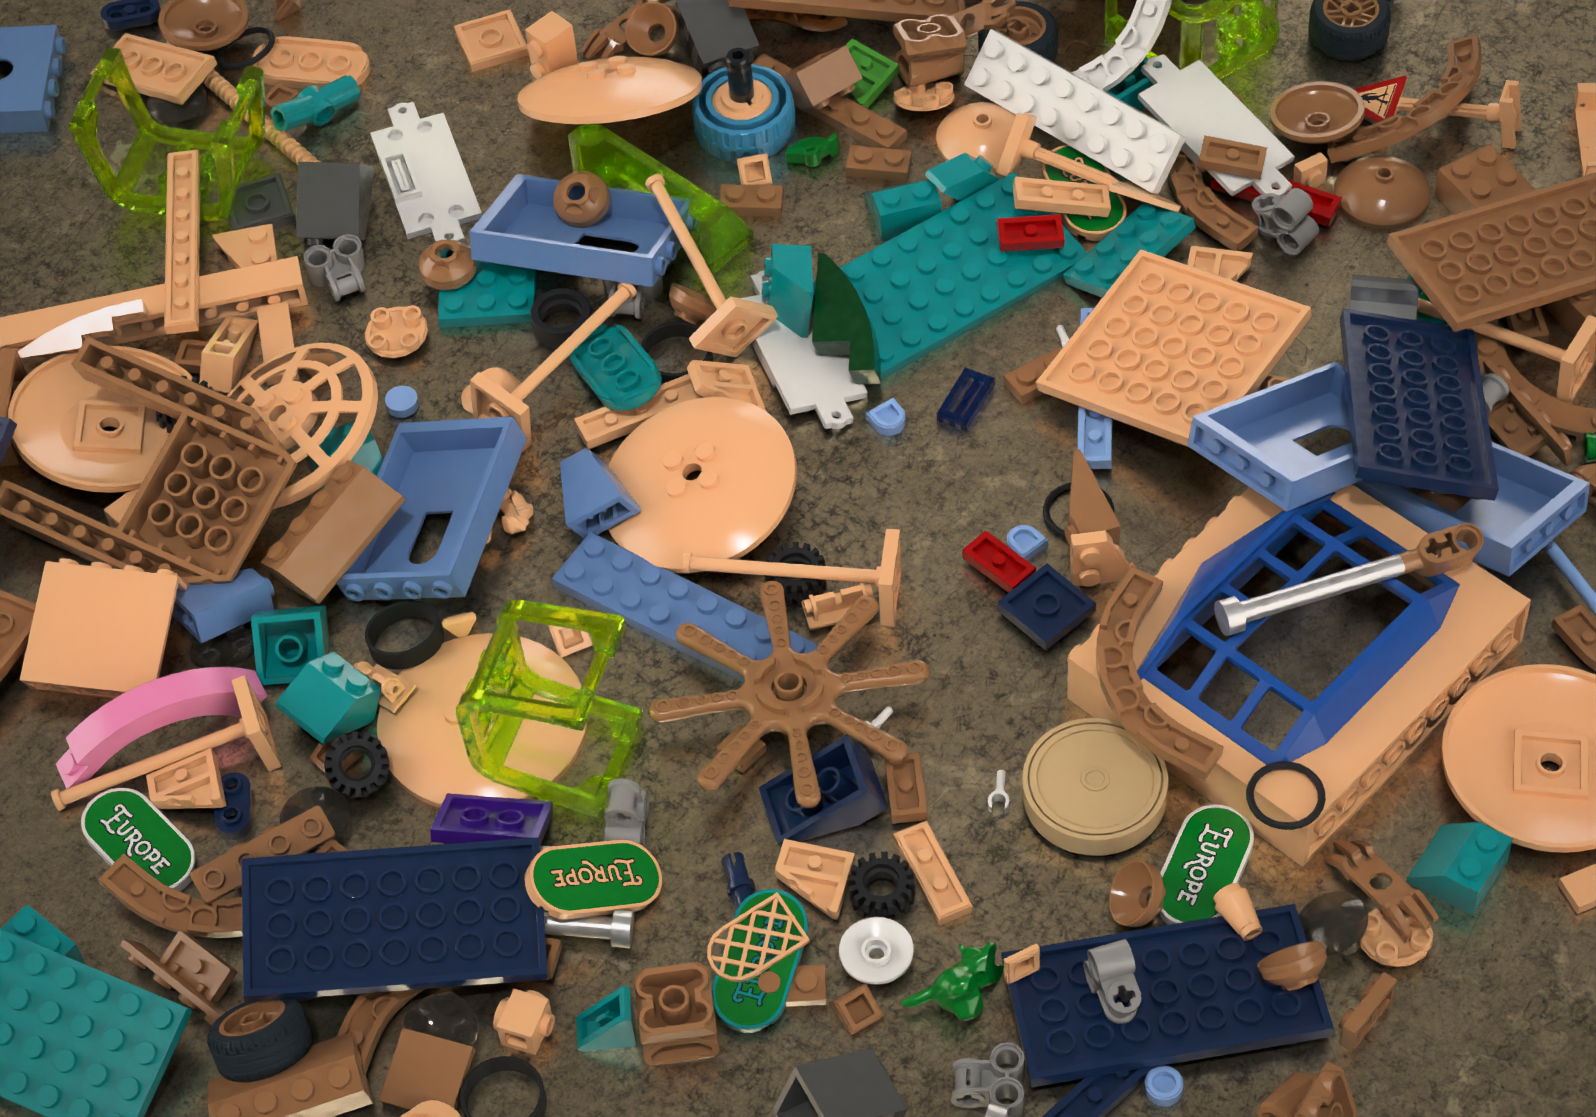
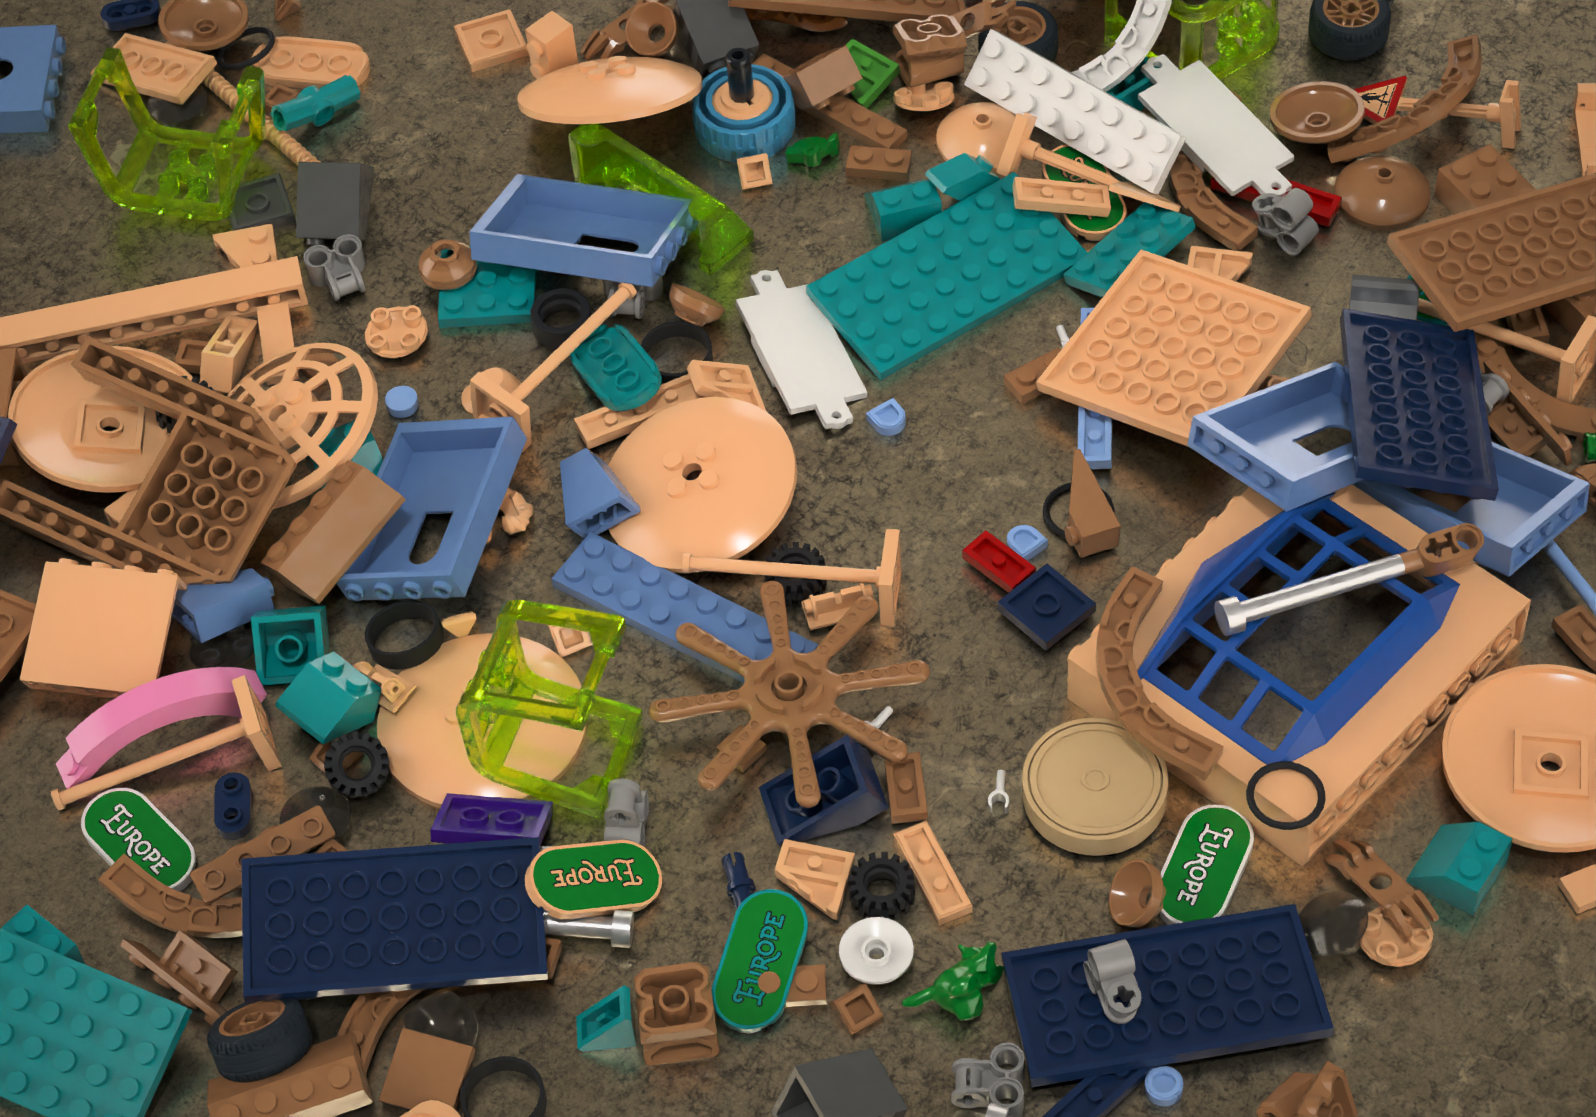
(73, 333): light nougat slope -> none
(182, 242): light nougat tile -> none
(188, 783): light nougat wing -> none
(425, 174): white piece -> none
(523, 1020): light nougat brick -> none
(587, 209): medium nougat piece -> none
(736, 320): light nougat tile -> none
(753, 199): medium nougat plate -> none
(756, 910): light nougat window -> none
(790, 285): teal slope -> none
(843, 324): dark green slope -> none
(956, 417): clear blue tile -> none
(1022, 964): light nougat slope -> none
(1030, 233): red plate -> none
(1096, 559): light nougat wing -> none
(1232, 157): medium nougat plate -> none
(1237, 909): light nougat cone -> none
(1294, 965): medium nougat piece -> none
(1311, 171): light nougat plate -> none
(1374, 1001): medium nougat plate -> none

